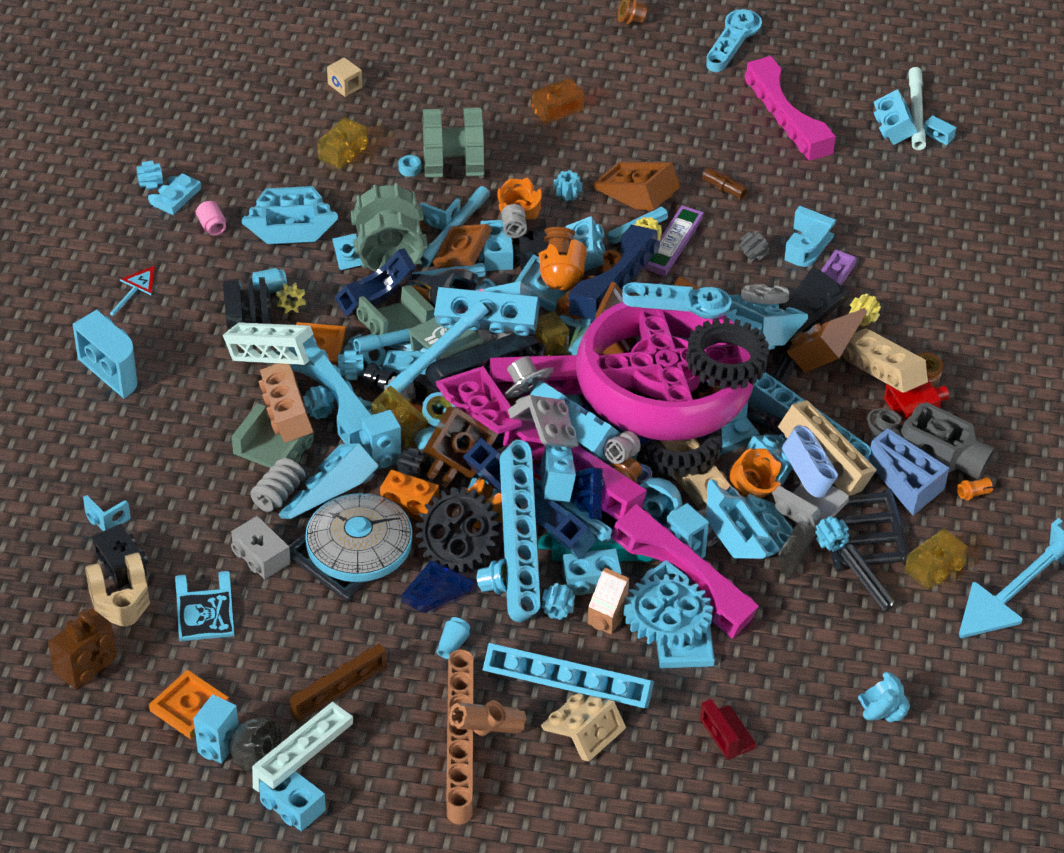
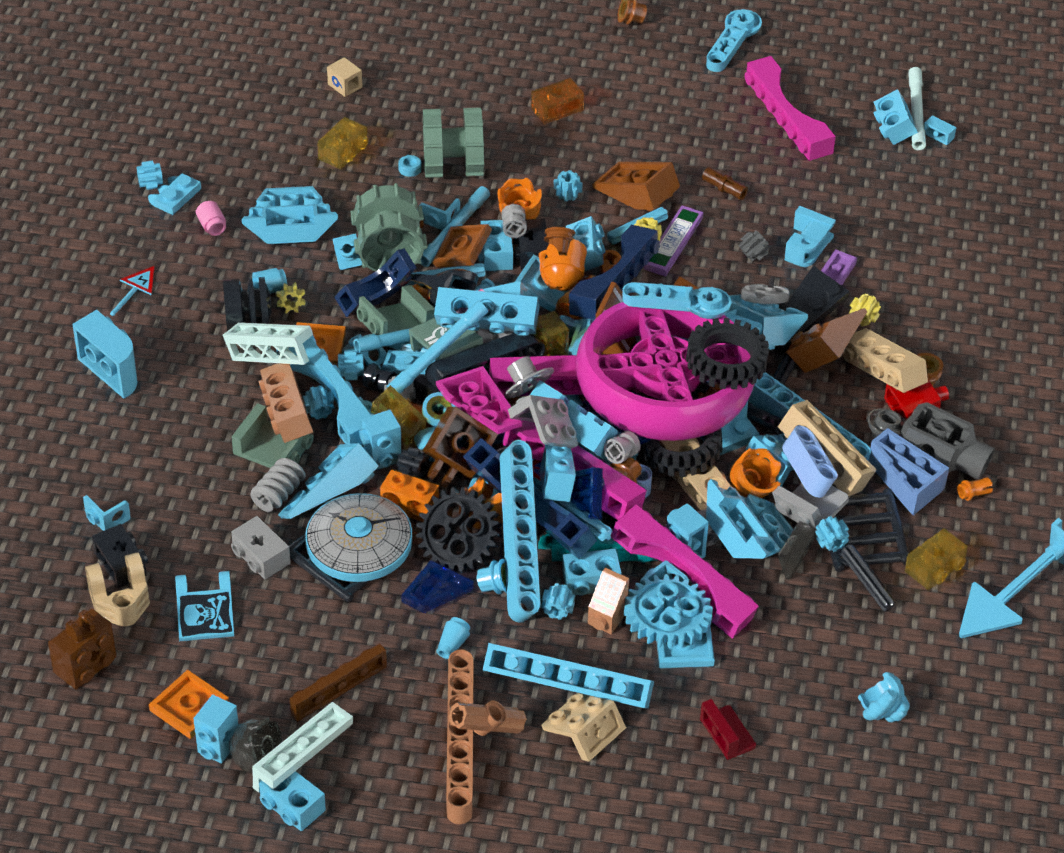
(660, 498): medium azure cylinder -> none

